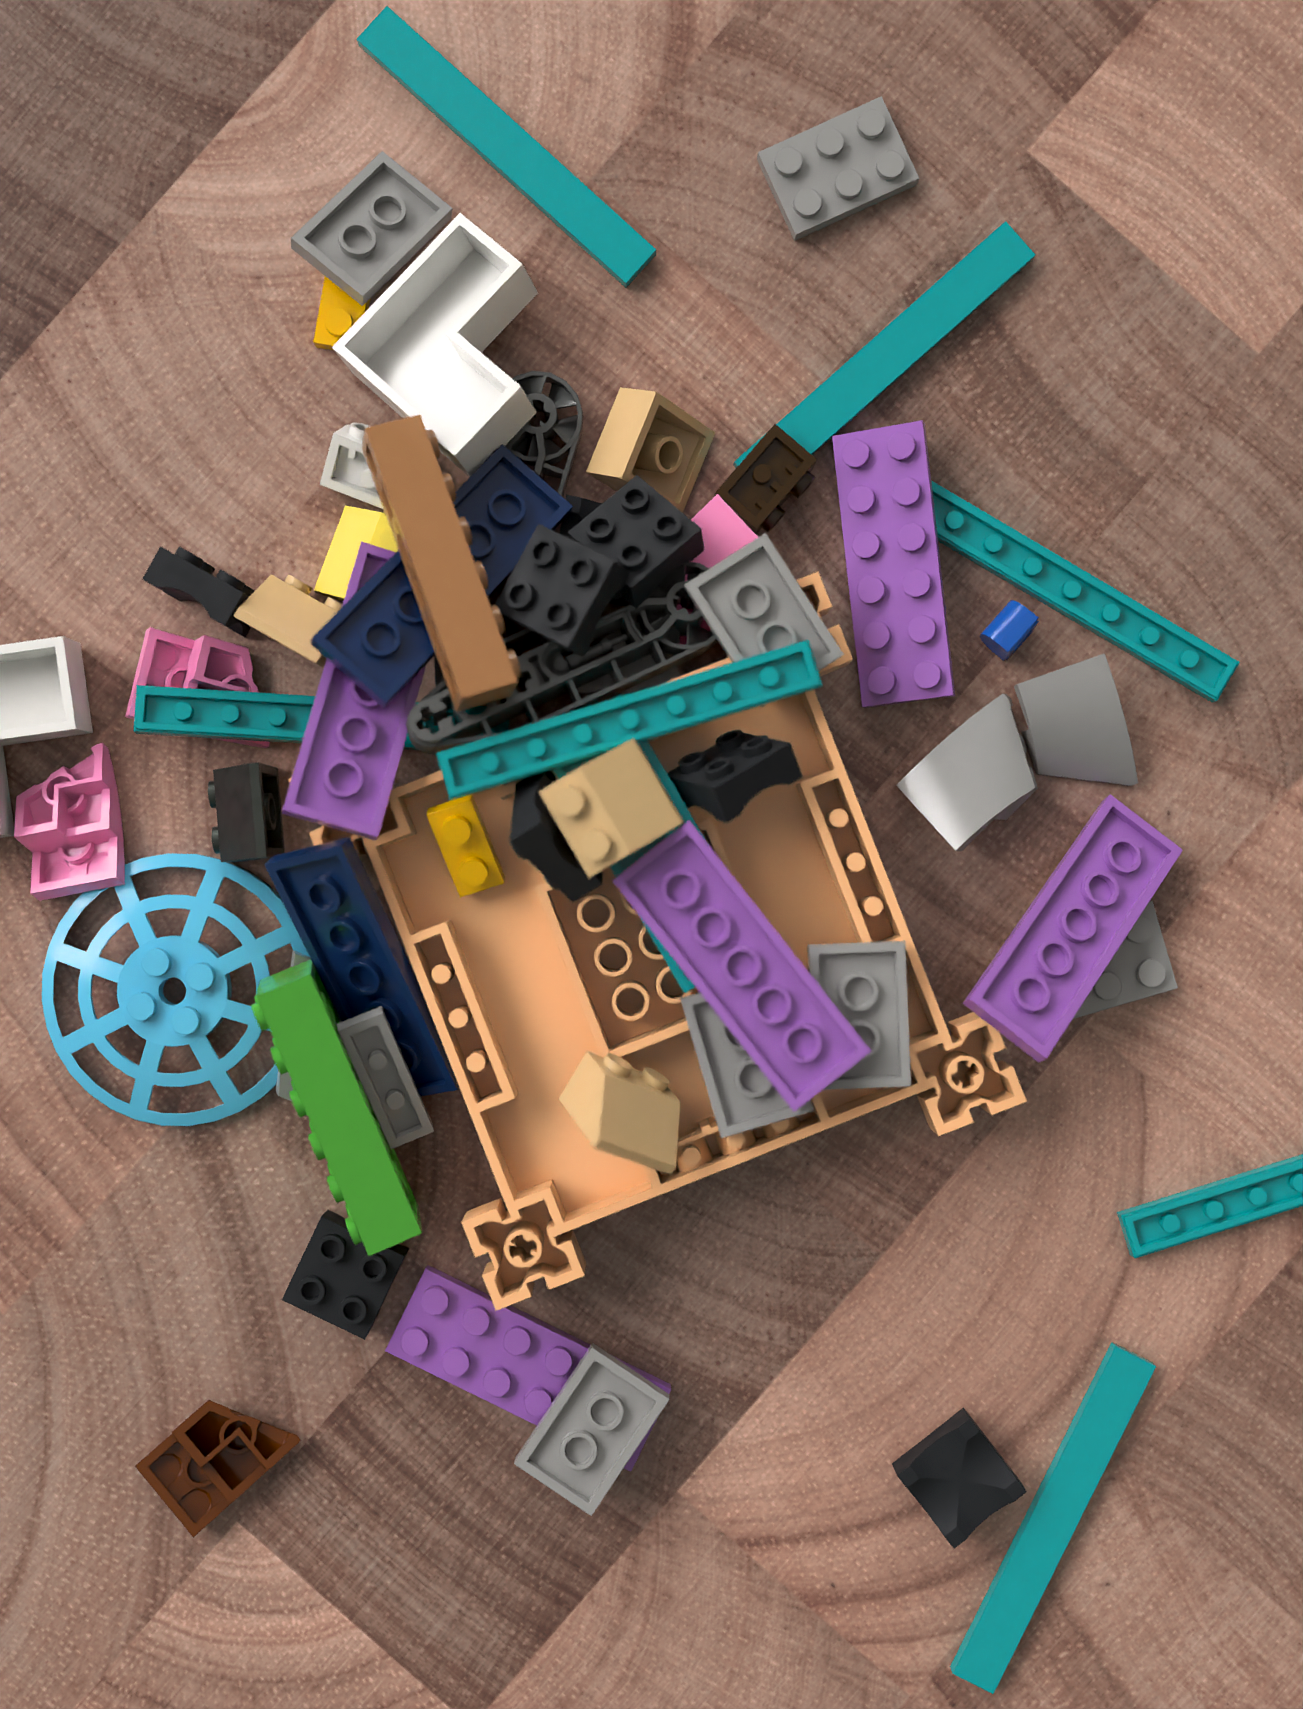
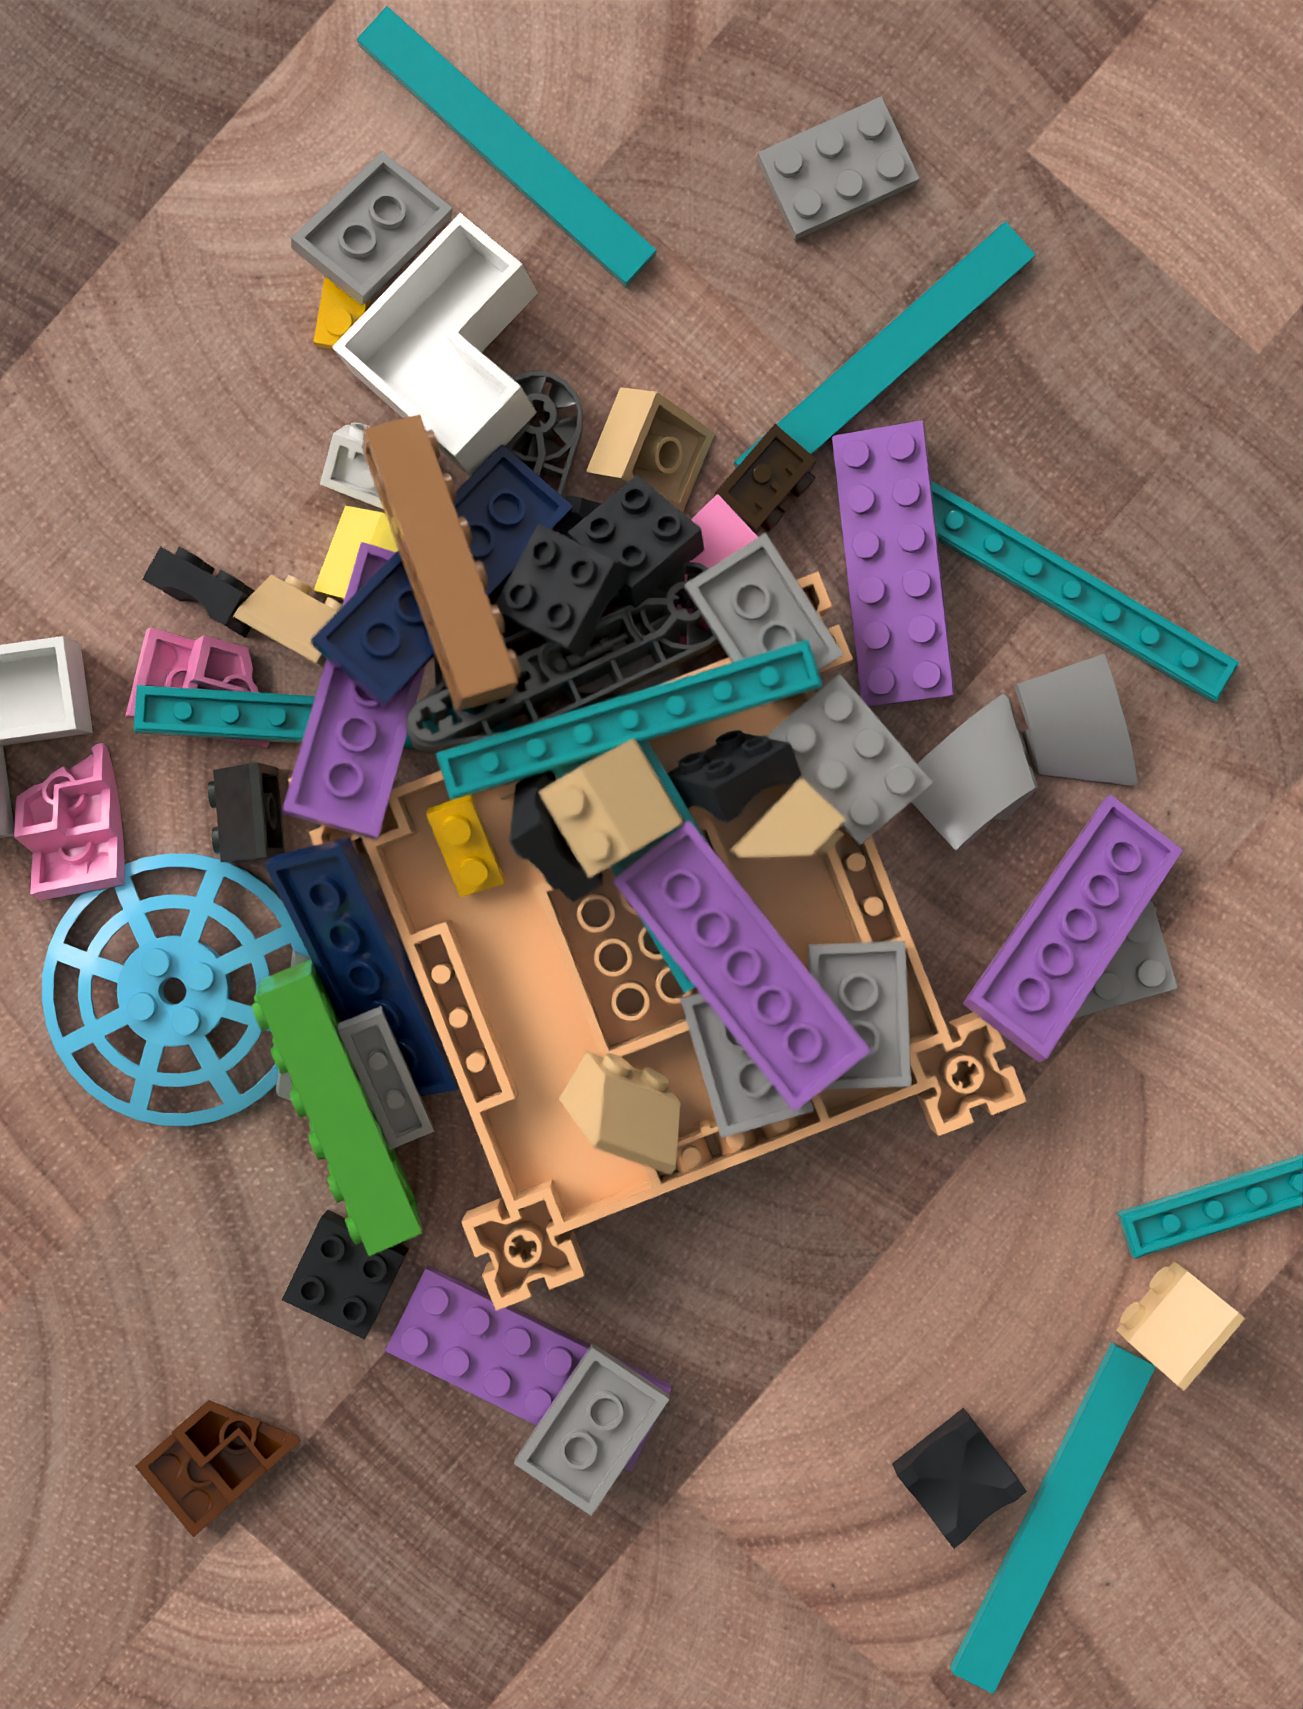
(793, 826): none -> tan slope
(851, 759): none -> light grey plate
(1009, 629): blue brick -> none
(1179, 1324): none -> slope

